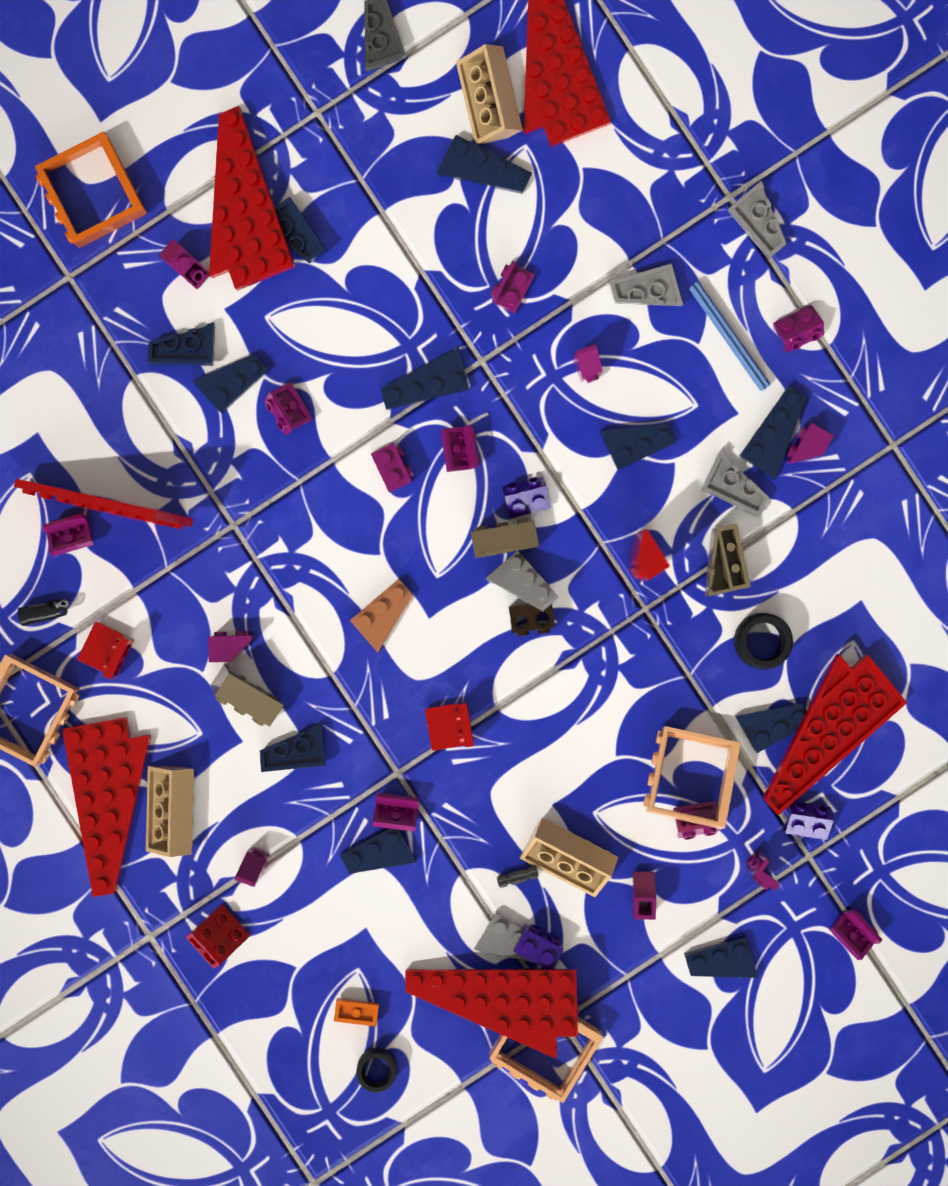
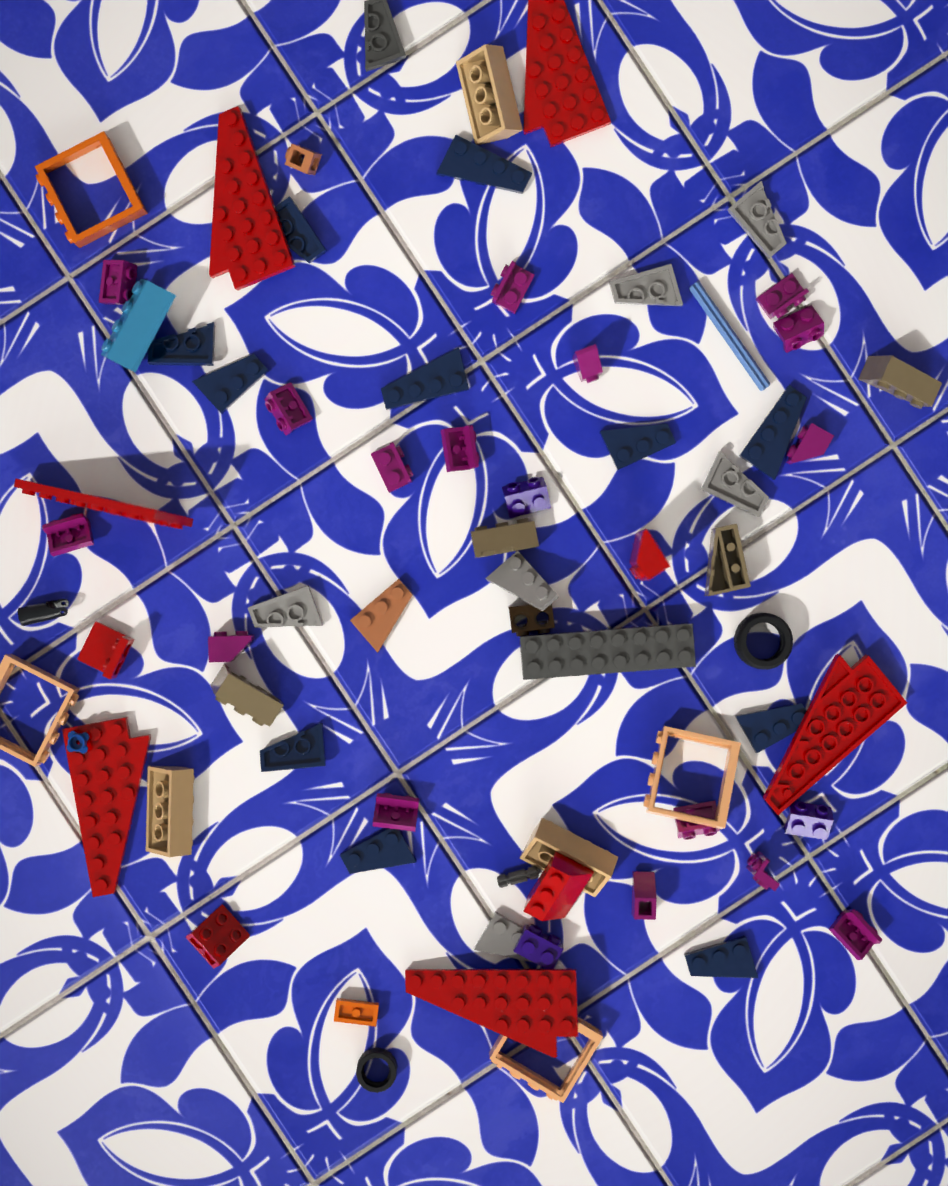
(73, 746): none -> blue plate
(117, 281): none -> magenta bracket
(137, 324): none -> dark azure slope
(184, 264): magenta slope -> none
(252, 866): magenta slope -> none
(290, 609): none -> light grey wing
(310, 161): none -> nougat brick
(449, 726): red bracket -> none
(557, 888): none -> red slope
(607, 651): none -> dark grey brick
(781, 296): none -> magenta bracket
(900, 380): none -> dark tan wedge

